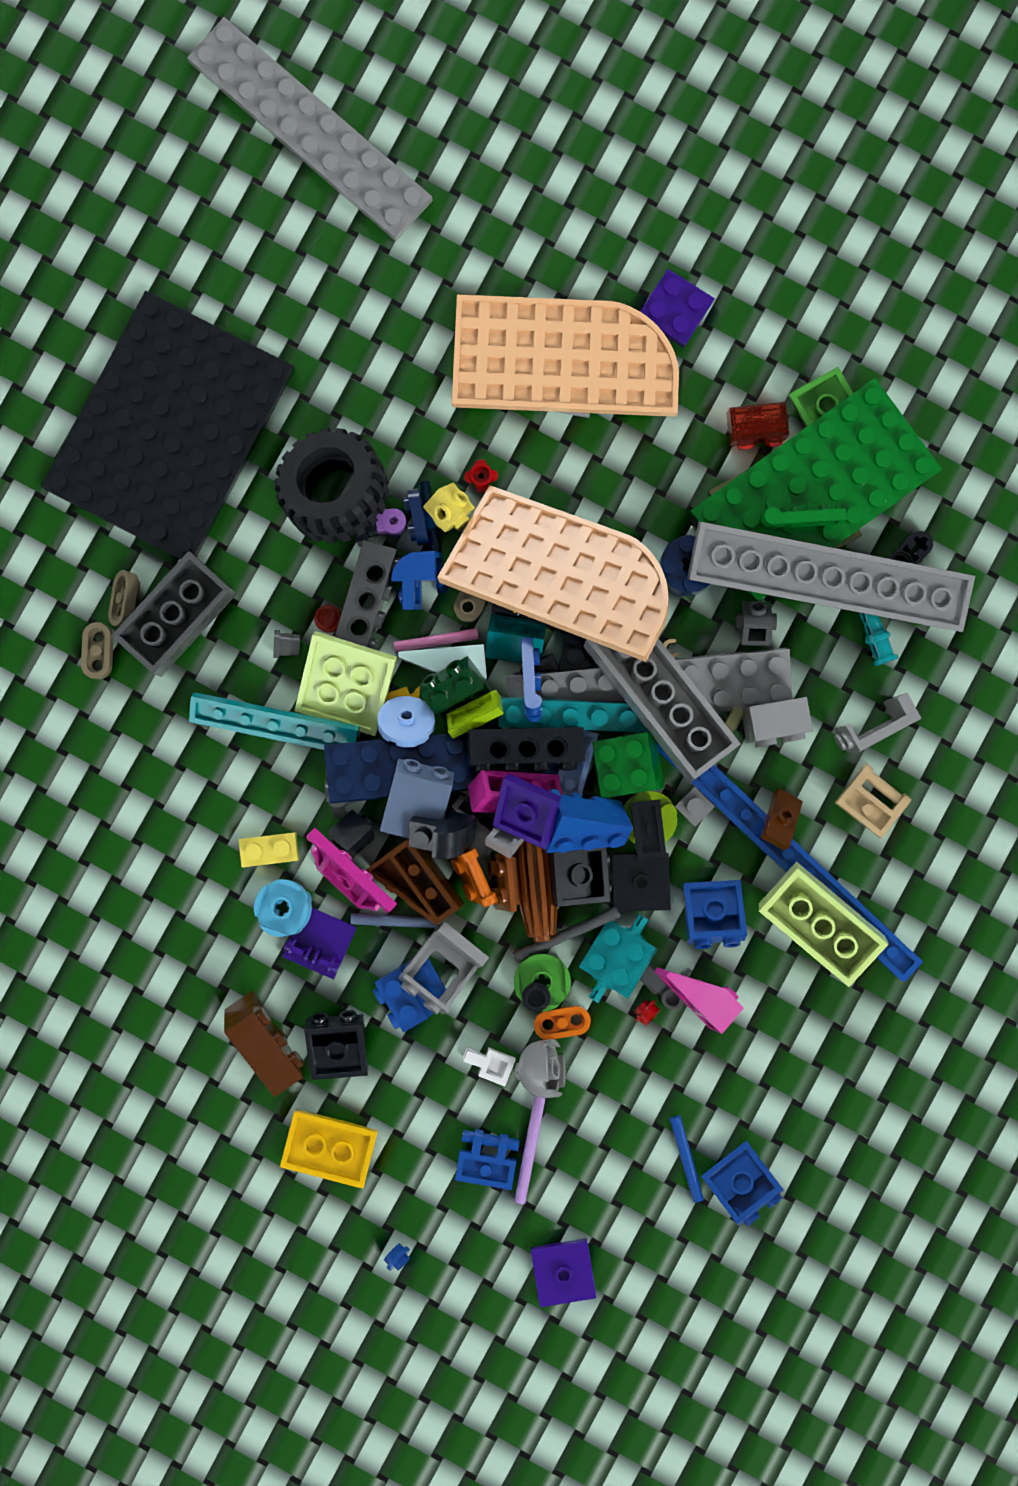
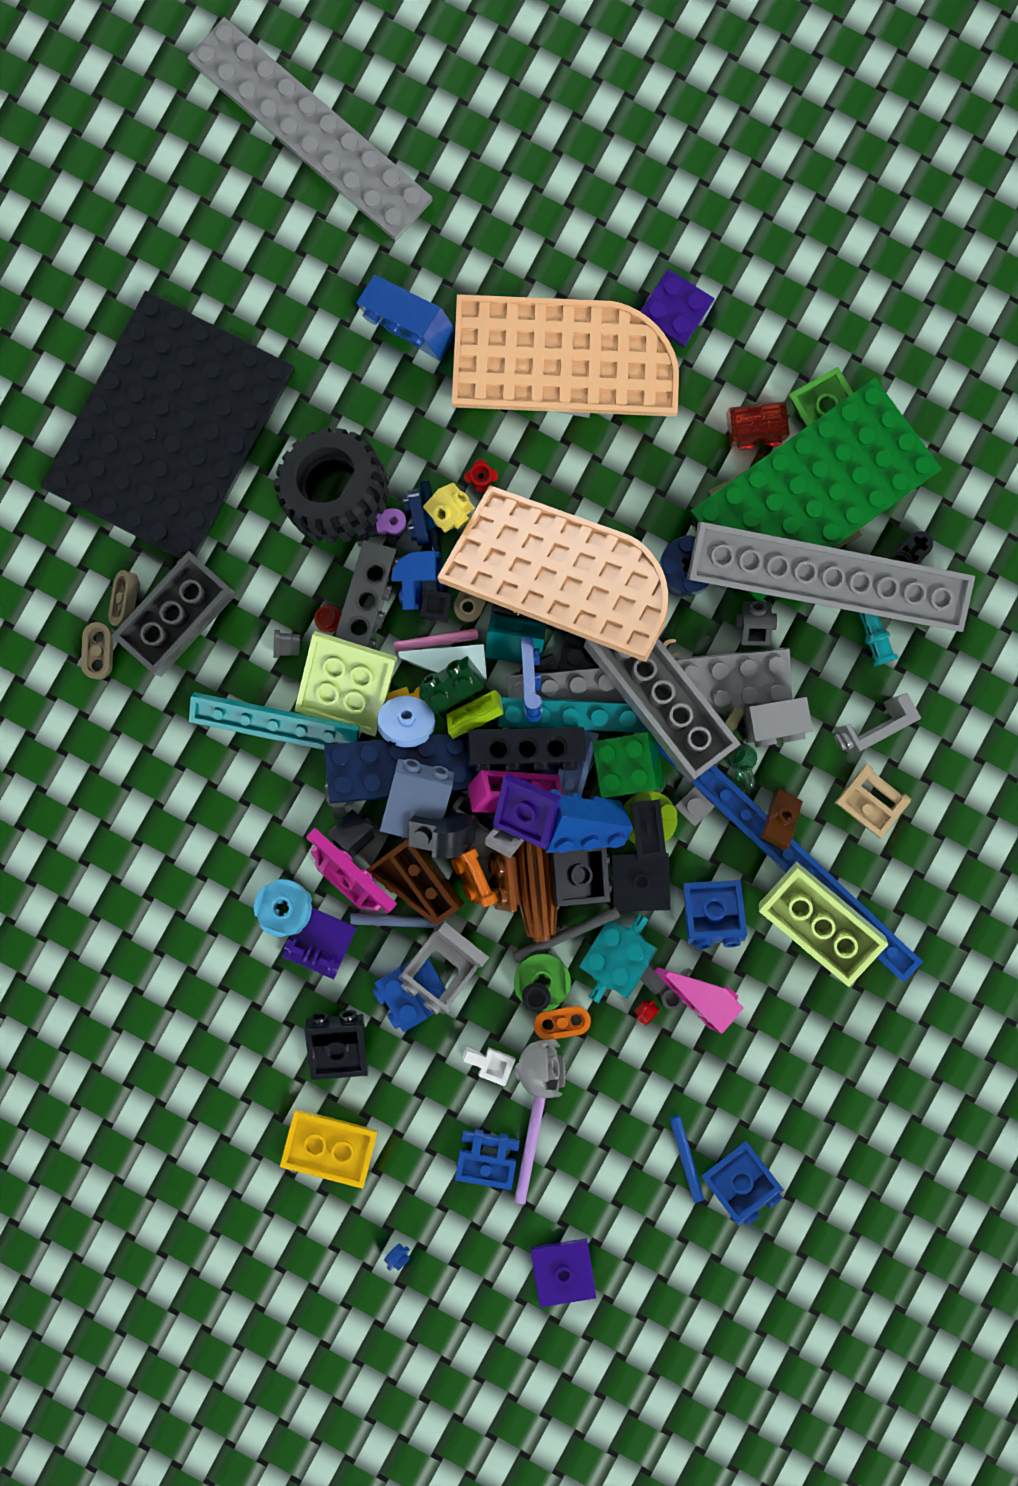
(262, 1044): reddish brown wedge -> none
(269, 849): light yellow plate -> none
(407, 317): none -> blue wedge
(436, 605): none -> black plate
(743, 760): none -> clear green piece
(802, 517): green plate -> none

